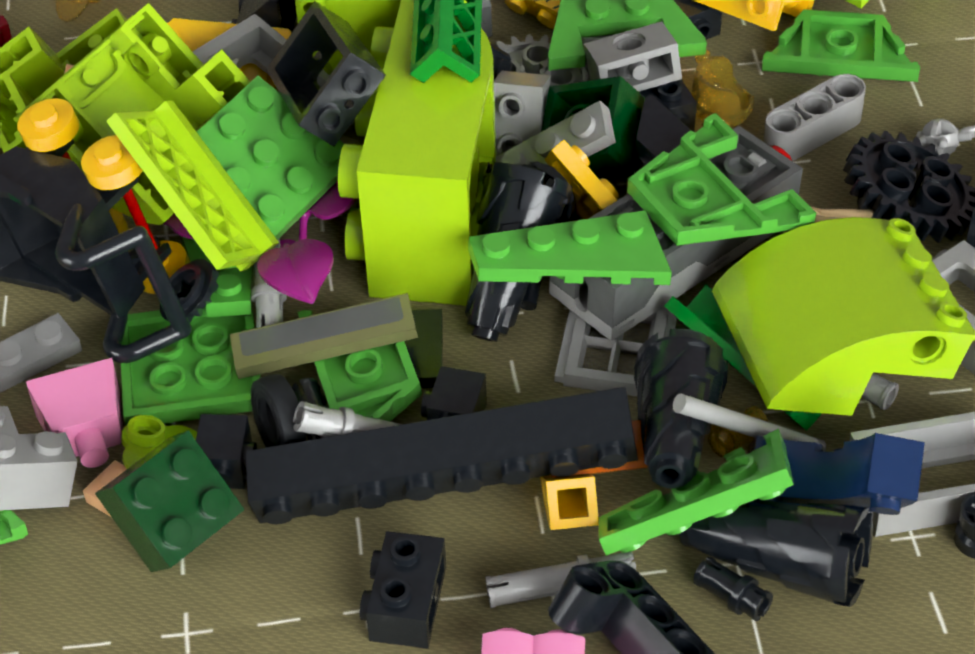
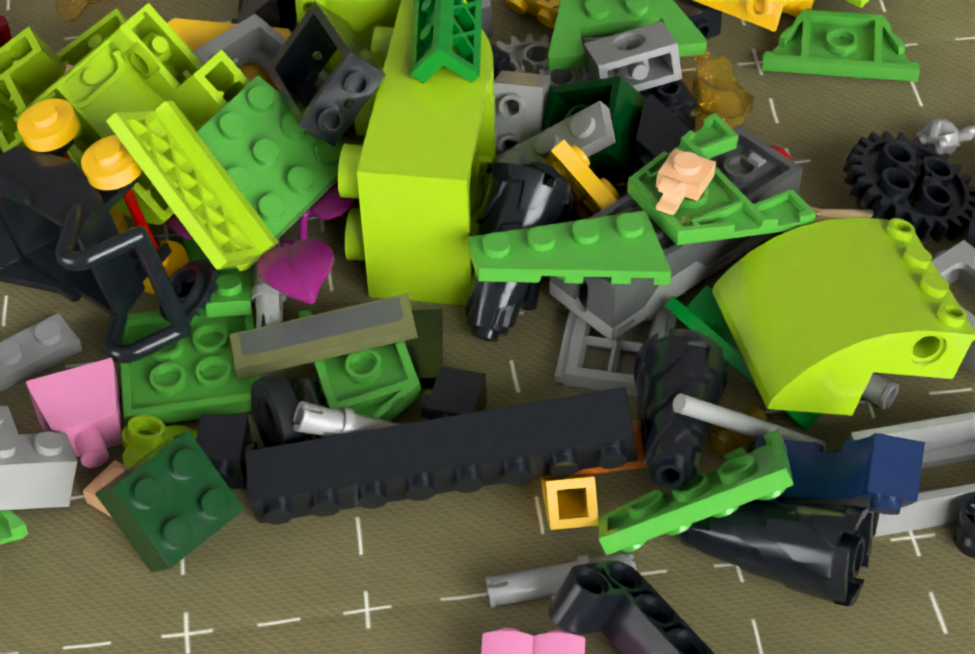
(404, 589): black brick -> none
(682, 176): none -> light nougat plate
(739, 592): black pin -> none
(816, 115): light grey beam -> none

